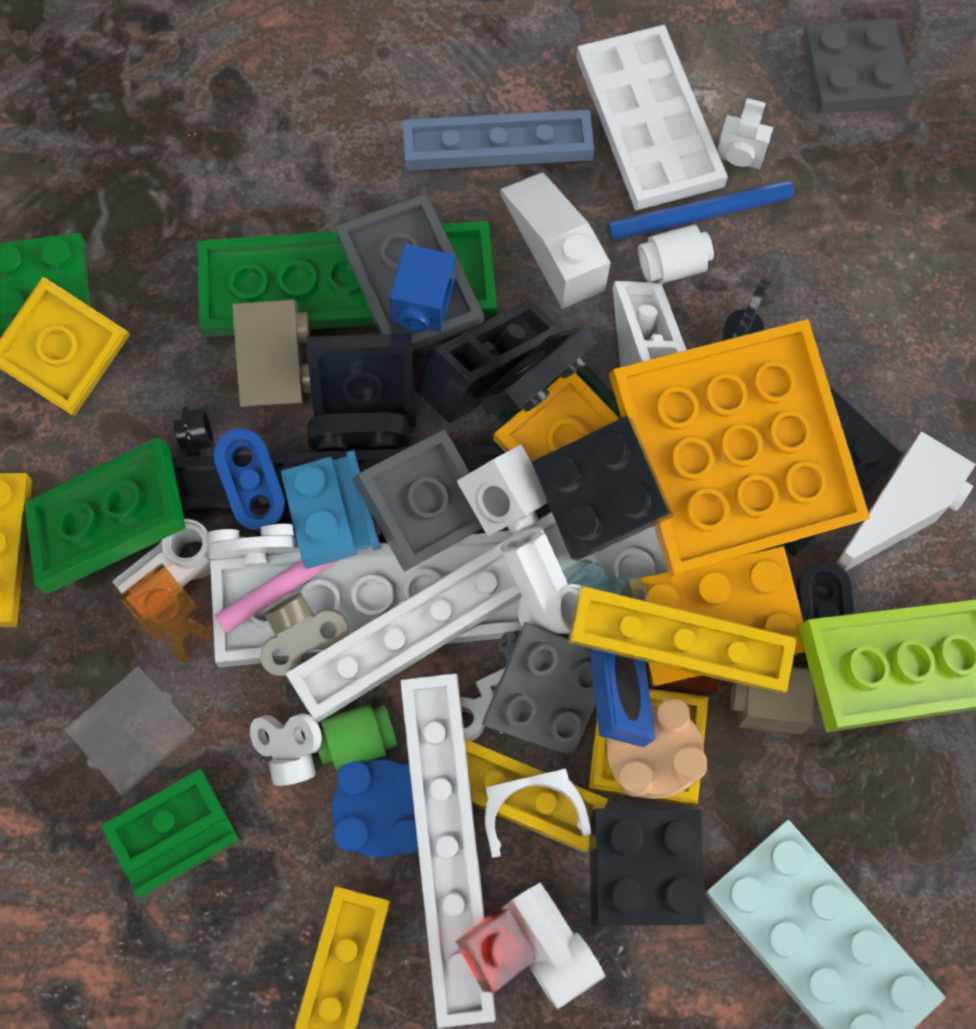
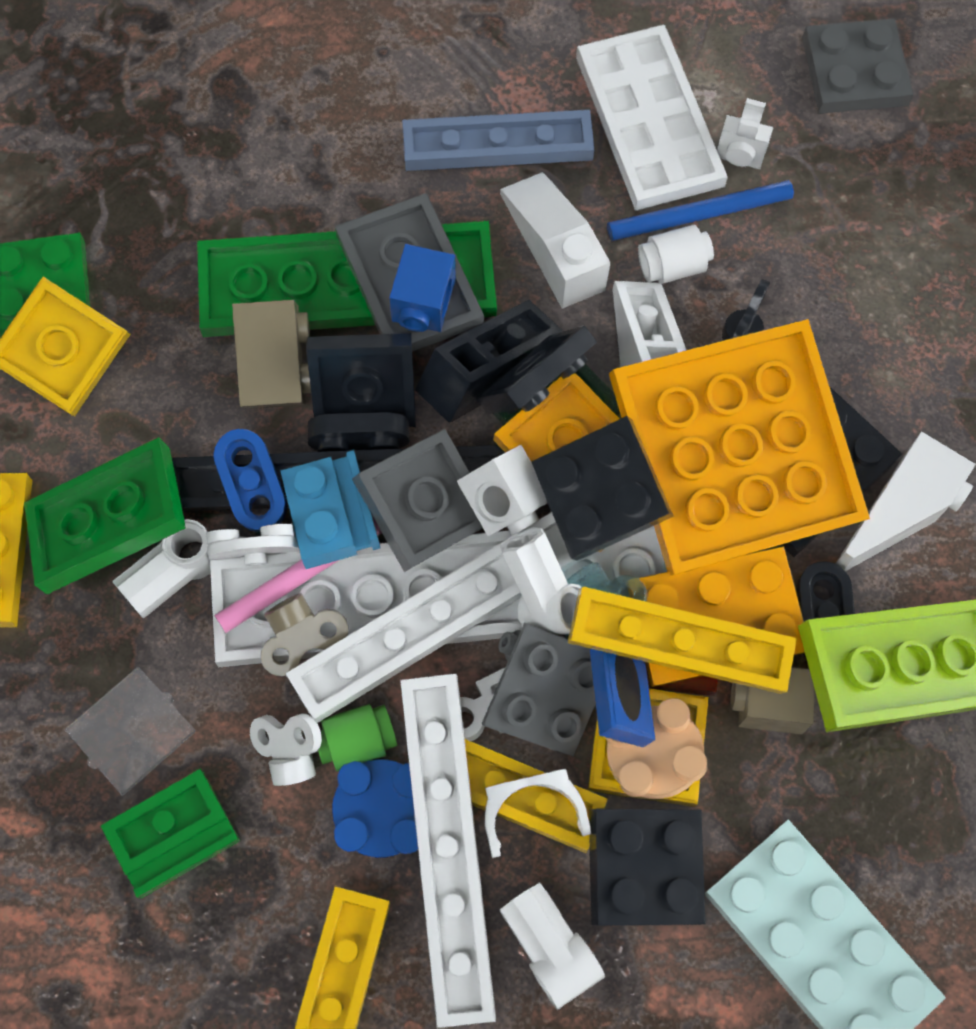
(162, 607): clear orange plate -> none
(193, 430): black plate -> none
(496, 950): clear red plate -> none

